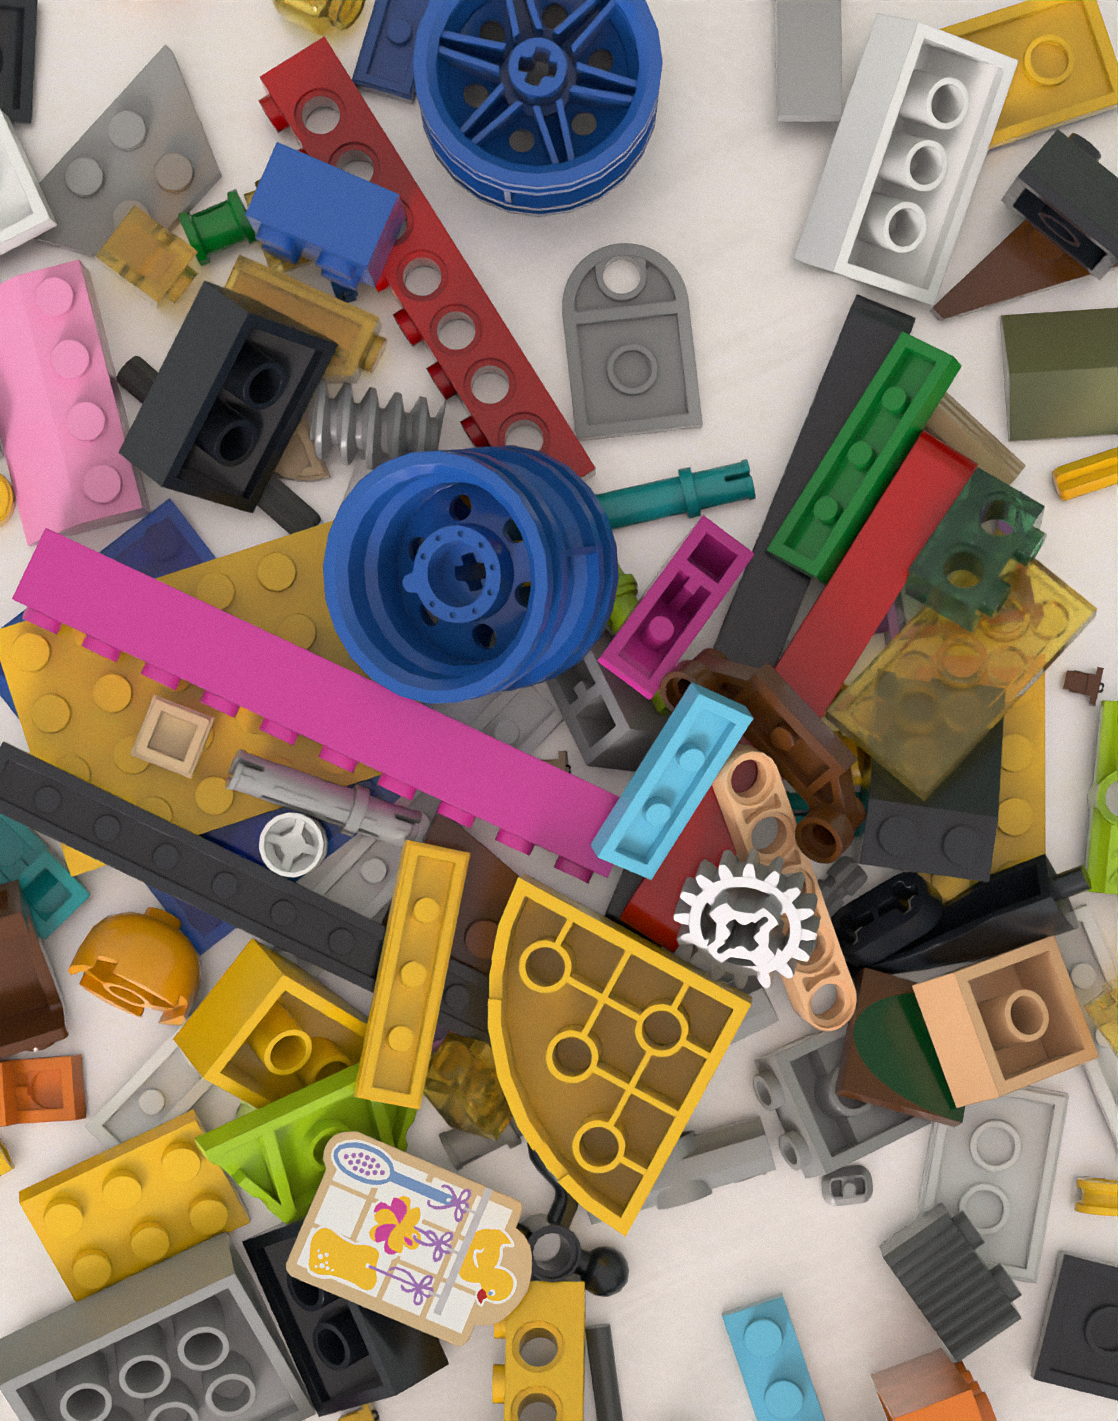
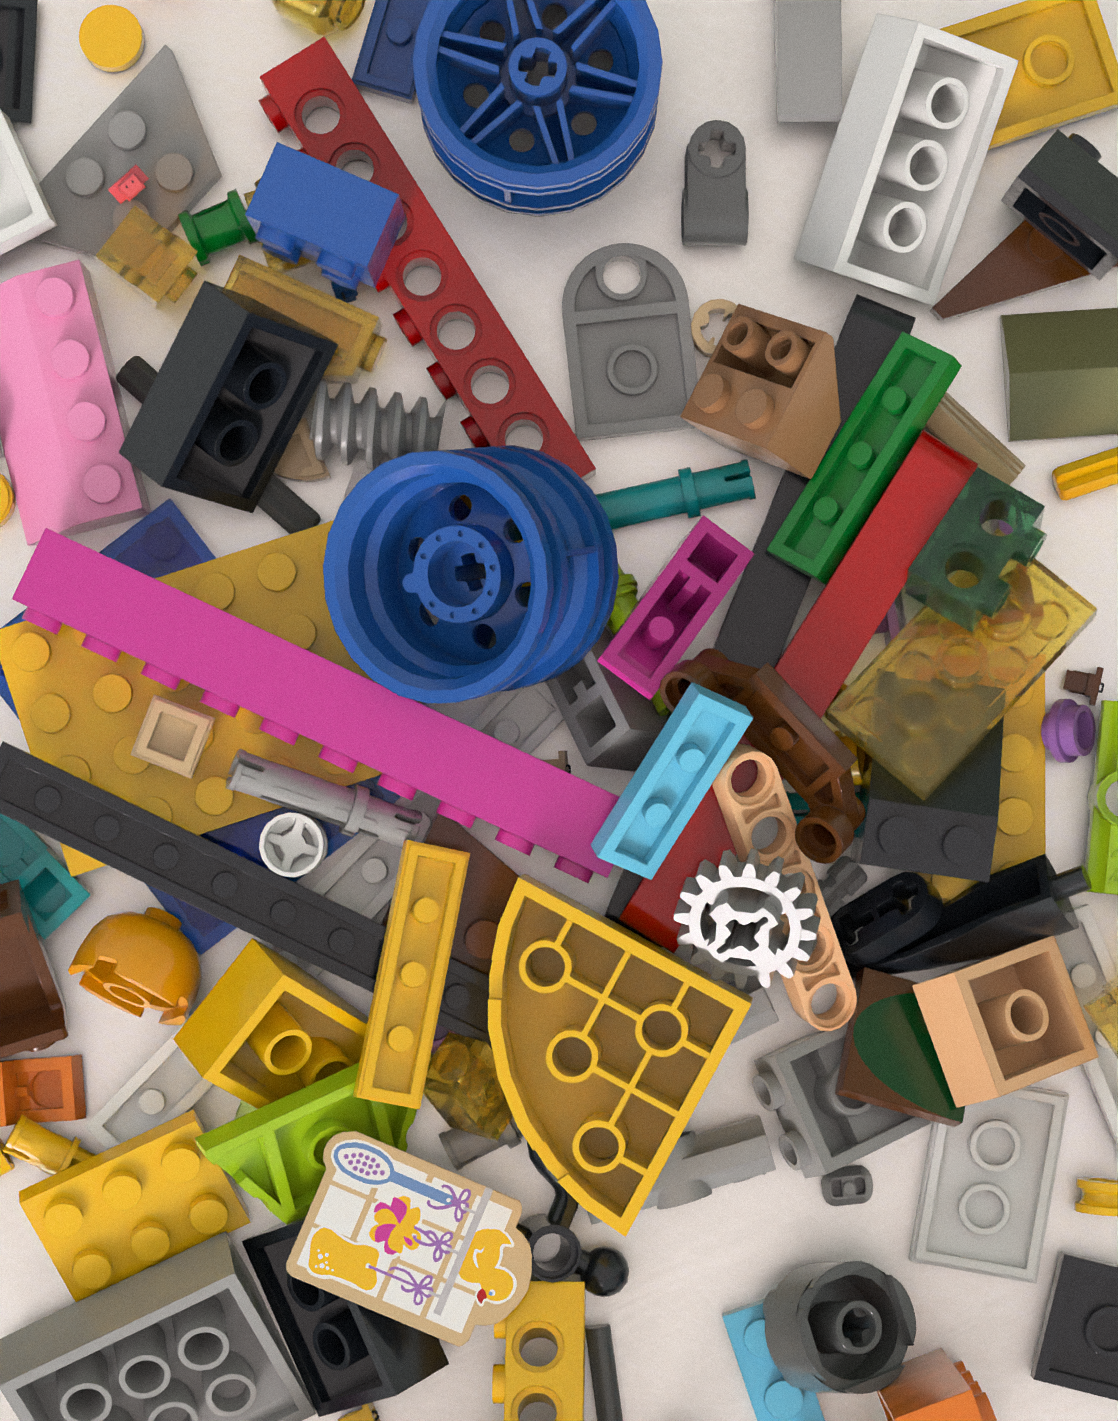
(43, 1147): none -> yellow axle
(111, 38): none -> yellow tile
(129, 185): none -> coral piece
(701, 321): none -> tan bush
(712, 197): none -> dark grey piece
(769, 391): none -> medium nougat slope
(839, 1327): none -> dark grey brick
(951, 1281): dark grey brick -> none
(1068, 730): none -> medium lavender plate

